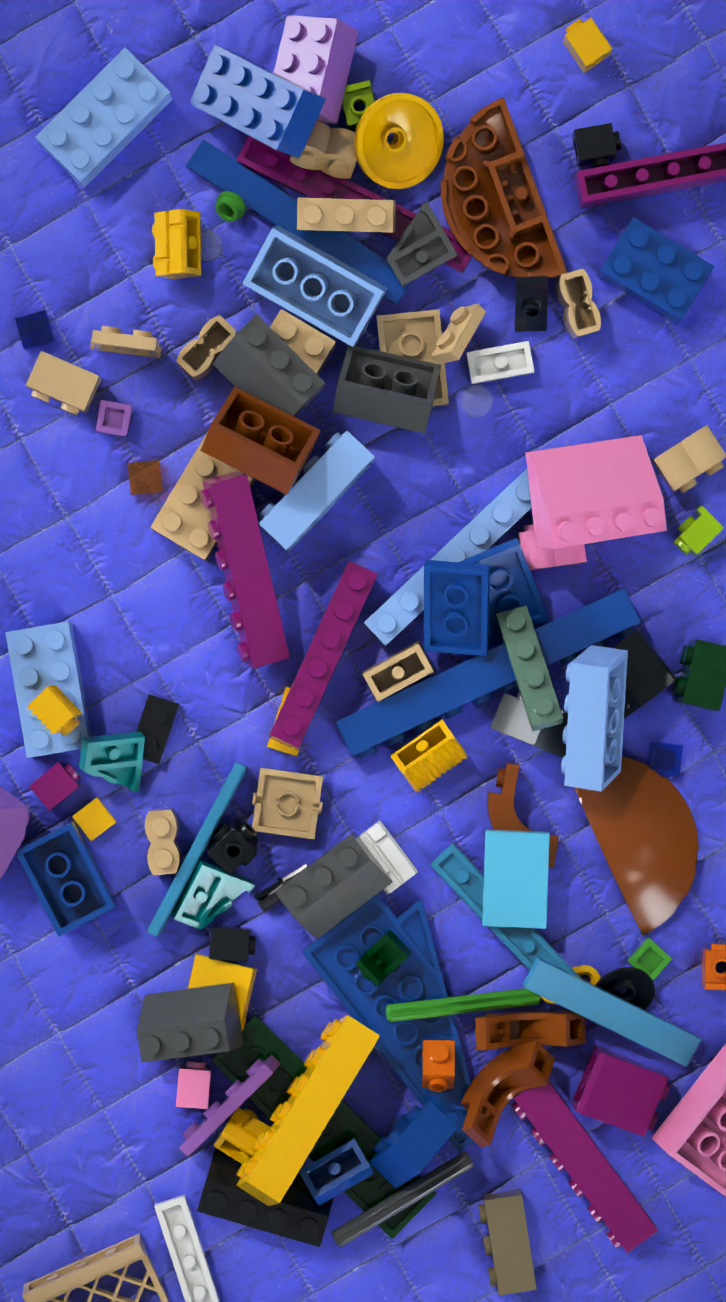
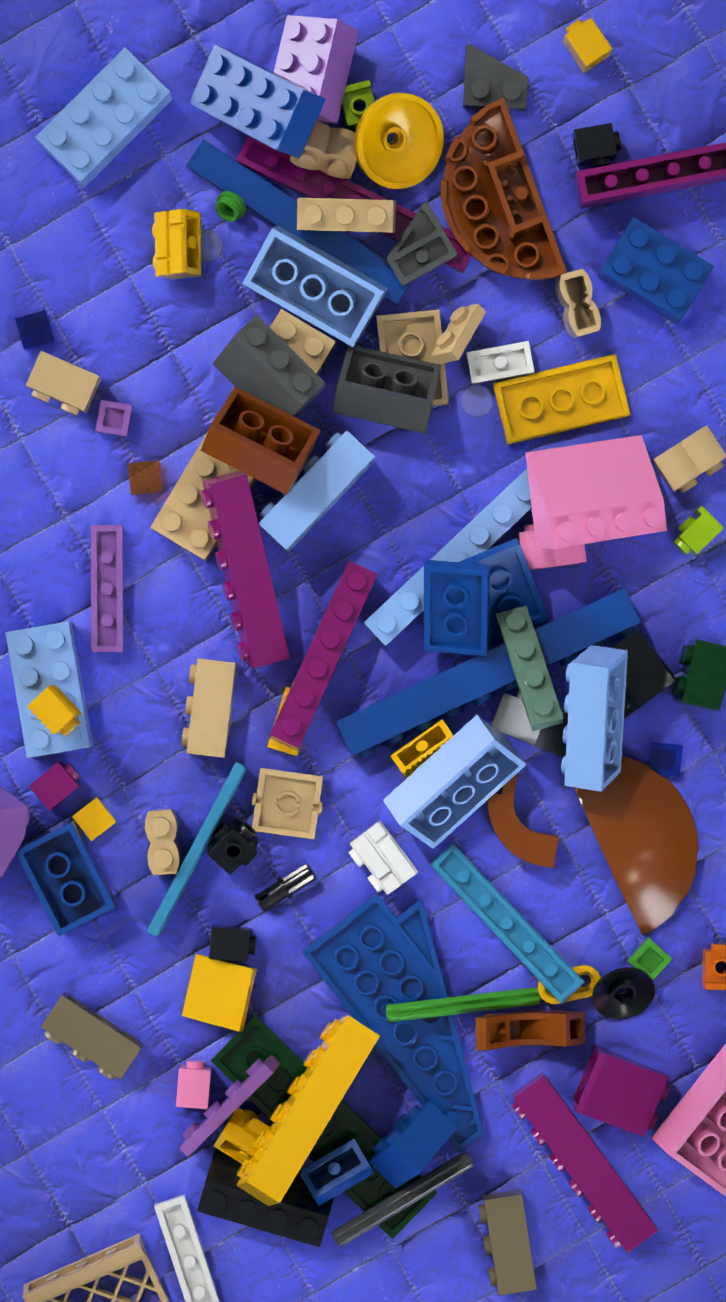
(91, 1037): none -> dark tan brick
(107, 588): none -> medium lavender plate
(114, 341): tan plate -> none
(114, 758): teal wing -> none
(156, 726): black plate -> none
(189, 1023): dark grey slope -> none
(199, 354): tan brick -> none
(208, 894): teal wing -> none
(209, 707): none -> tan brick
(334, 886): dark grey slope -> none
(383, 957): dark green bracket -> none
(398, 671): tan brick -> none
(438, 1064): orange bracket -> none
(454, 782): none -> light blue brick
(491, 80): none -> dark grey wing
(500, 1081): dark orange arch -> none
(516, 879): medium azure tile -> none
(531, 303): black plate -> none
(561, 399): none -> yellow tile
(611, 1011): dark azure tile -> none

